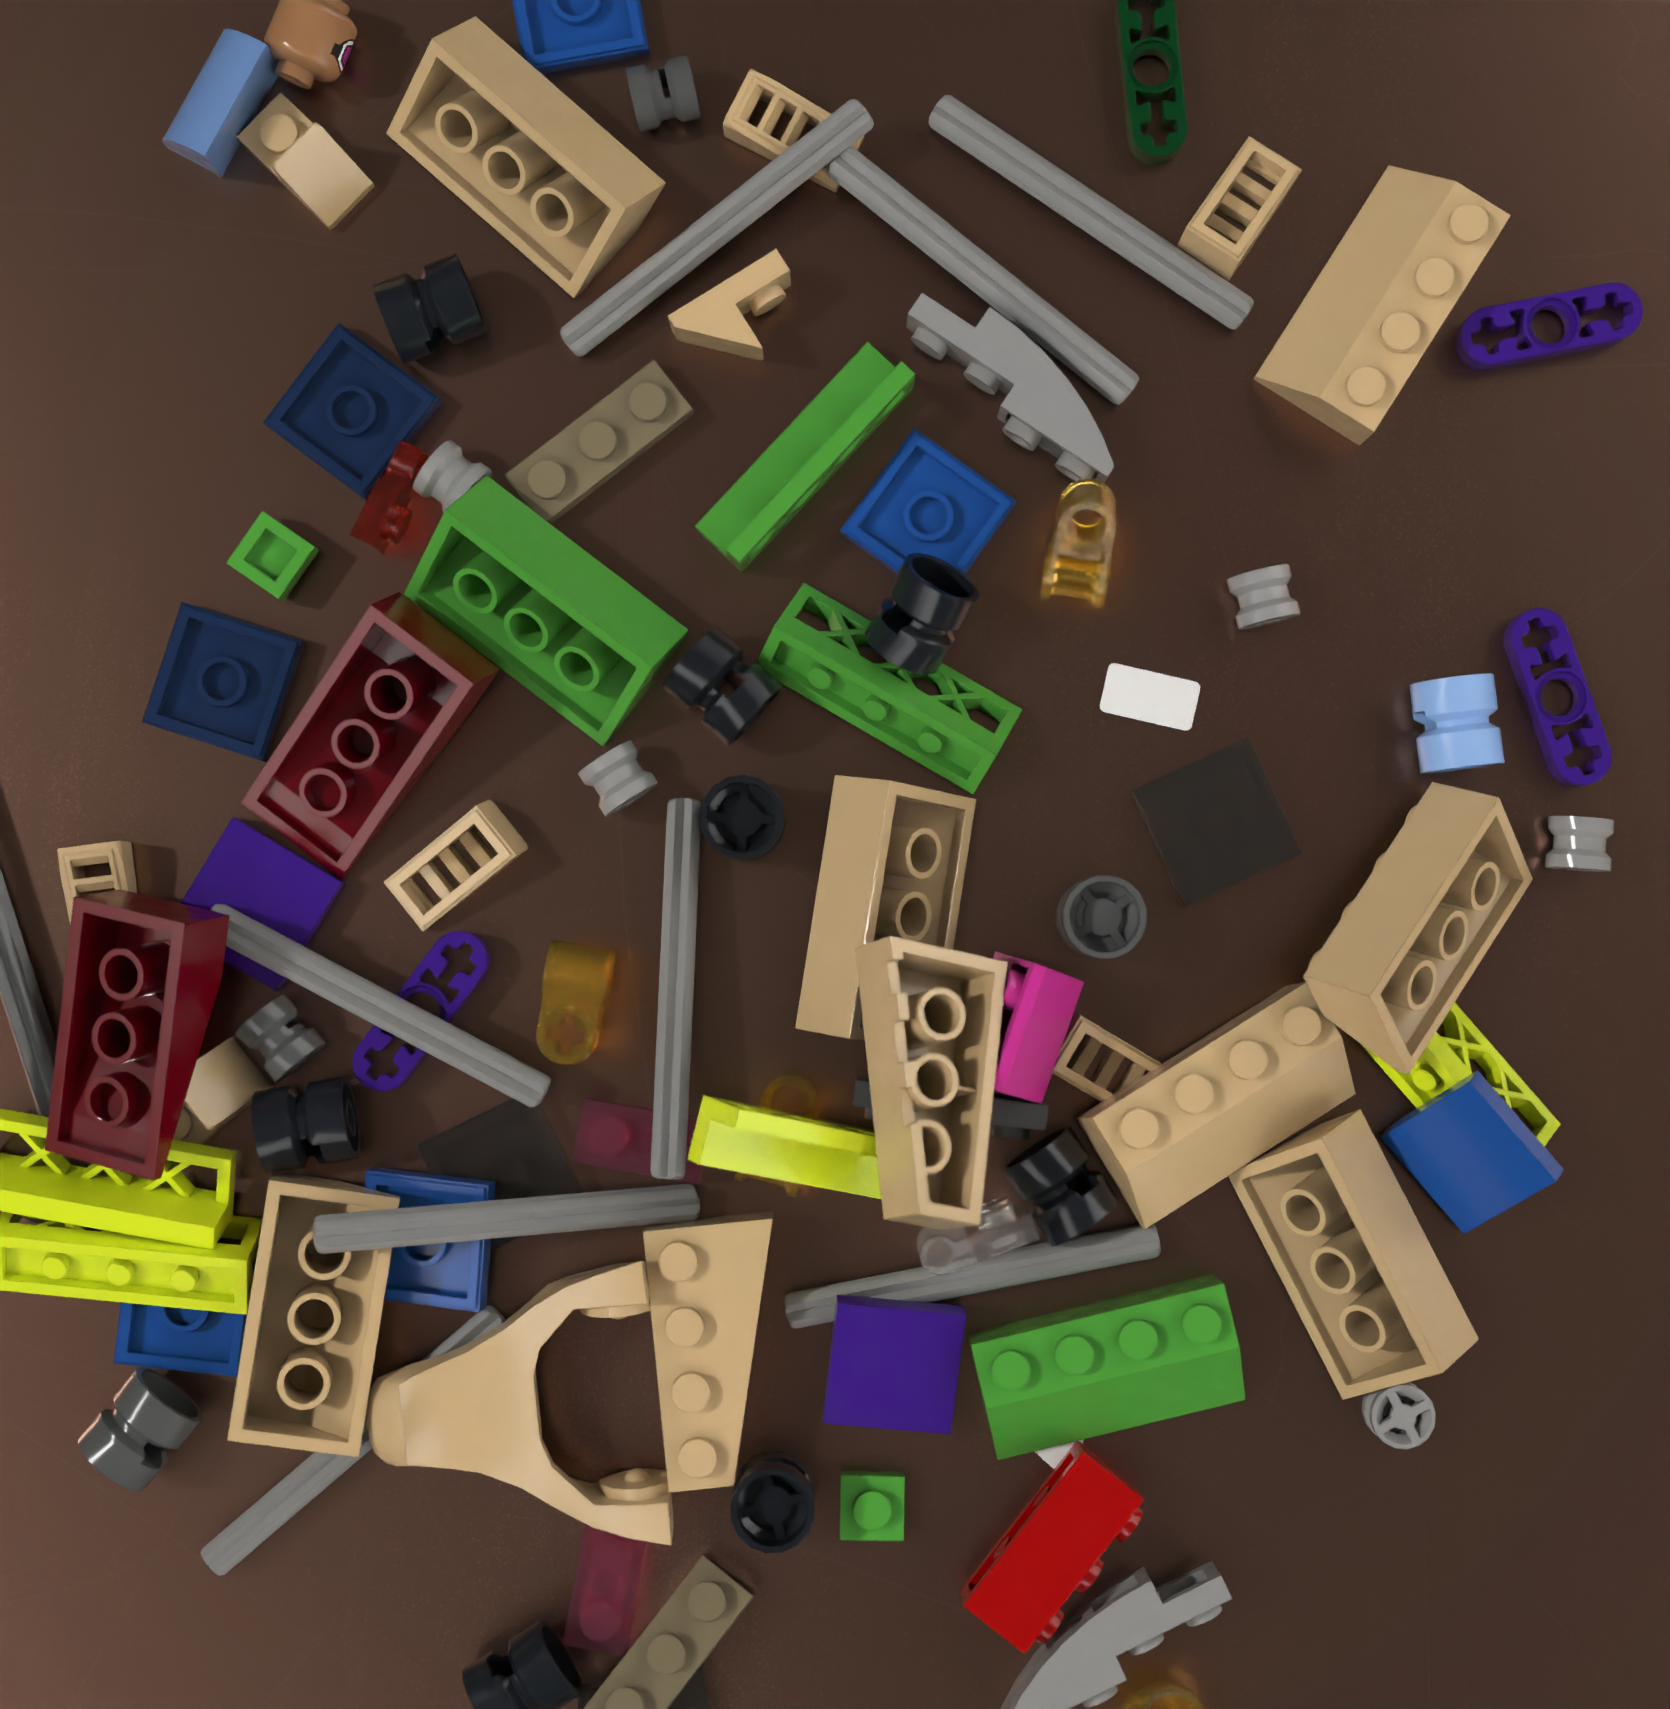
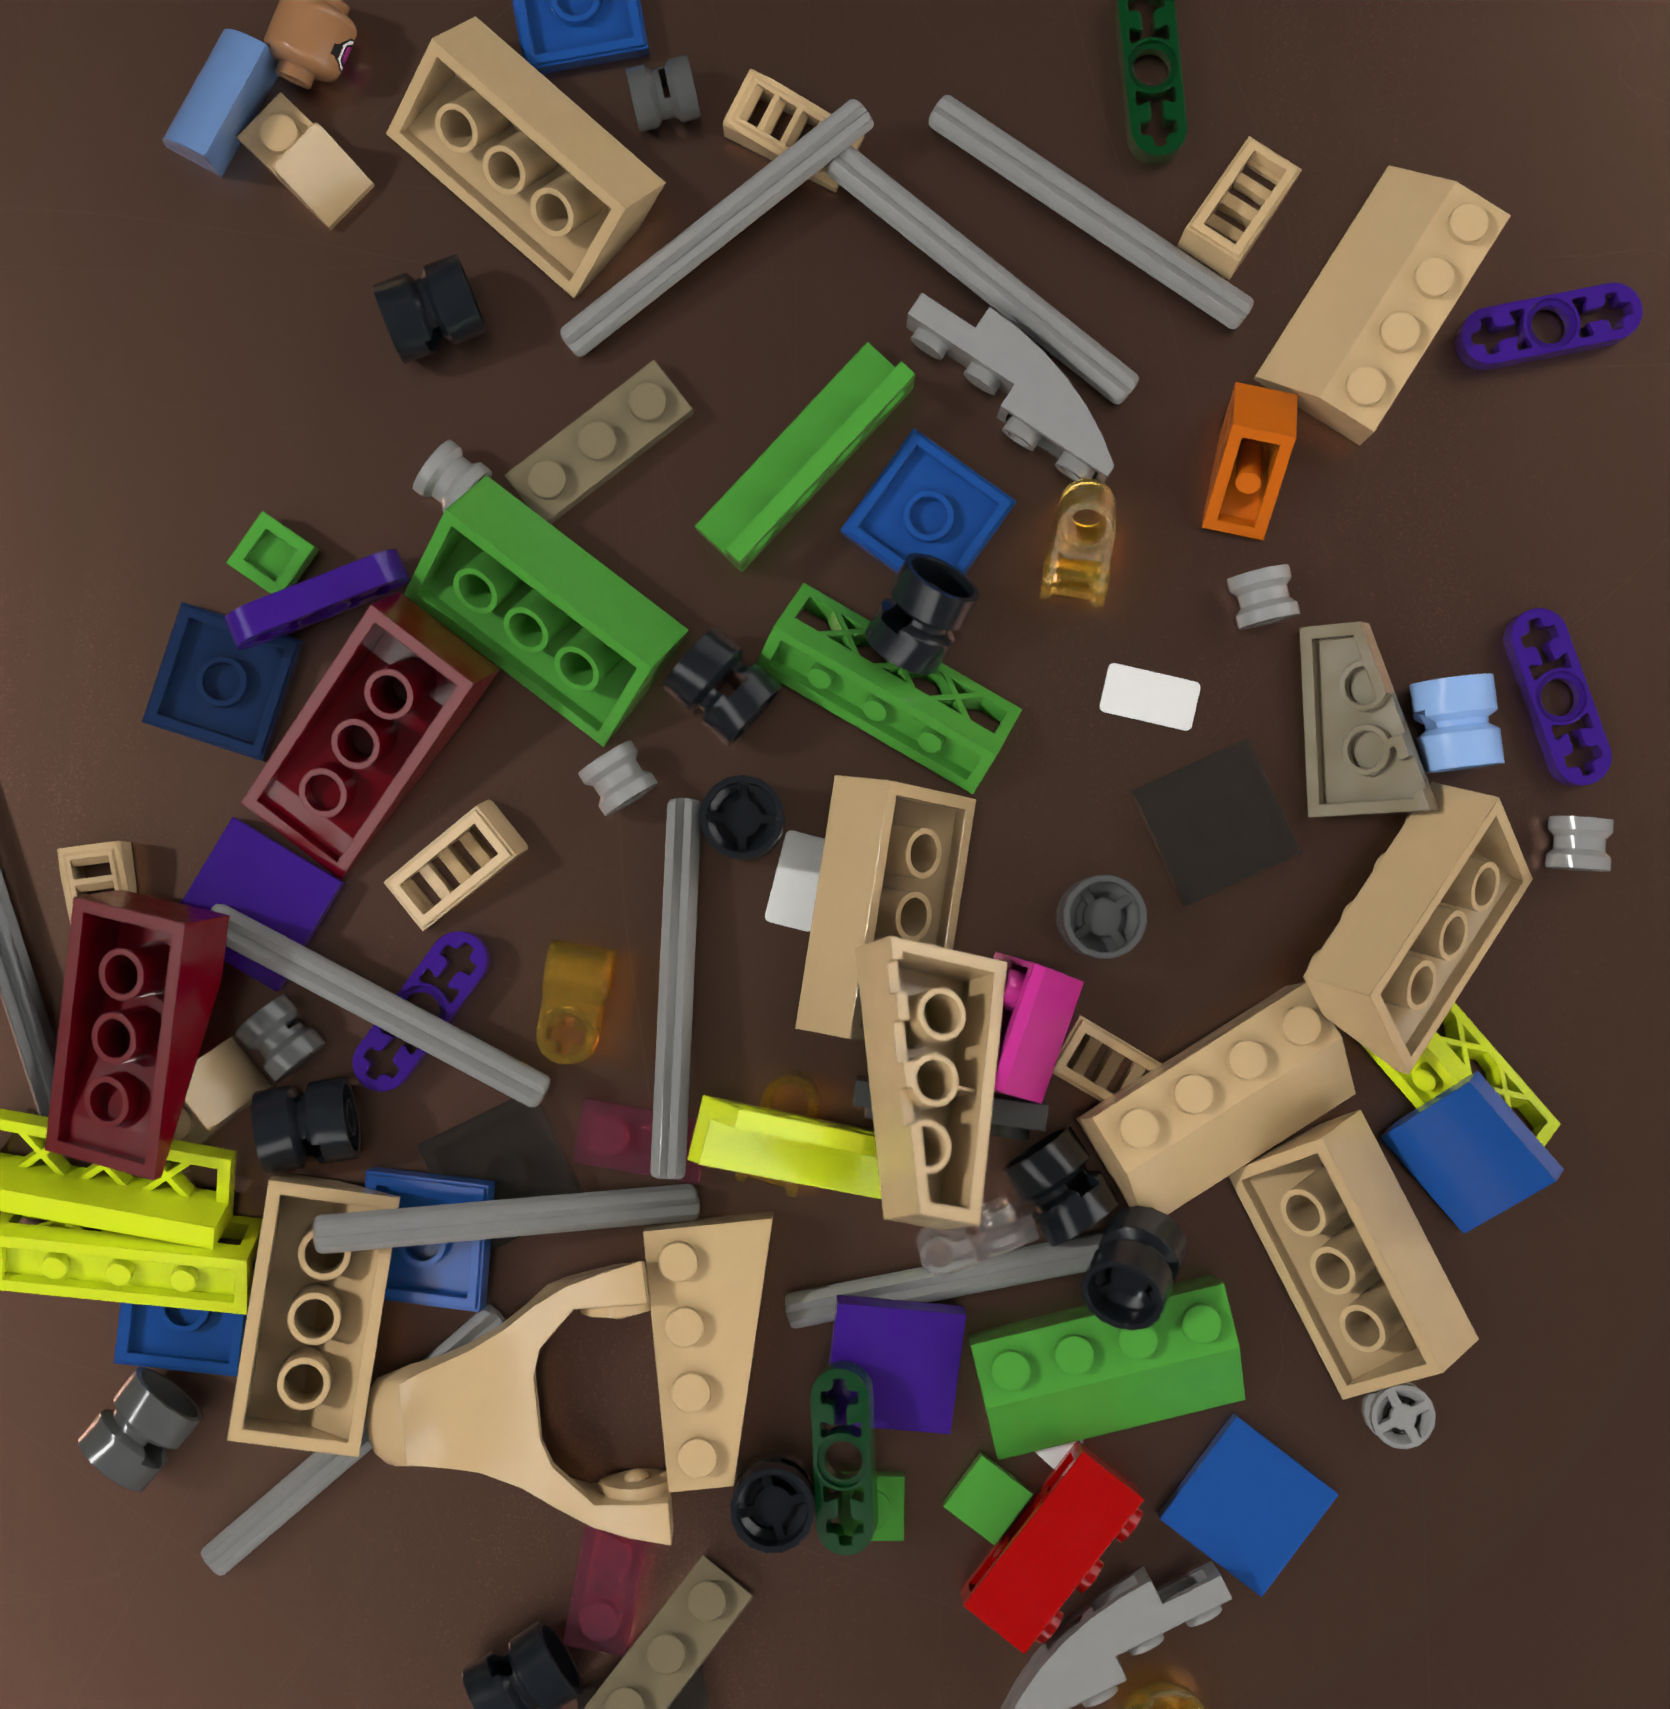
(317, 599): none -> dark purple beam
(352, 410): dark blue tile -> none
(386, 511): clear red plate -> none
(717, 315): tan slope -> none
(796, 881): none -> white sticker
(828, 1505): none -> dark green beam
(987, 1498): none -> bright green tile
(1134, 1268): none -> black wheel
(1247, 1504): none -> blue tile
(1250, 460): none -> orange slope
(1355, 730): none -> dark tan wing

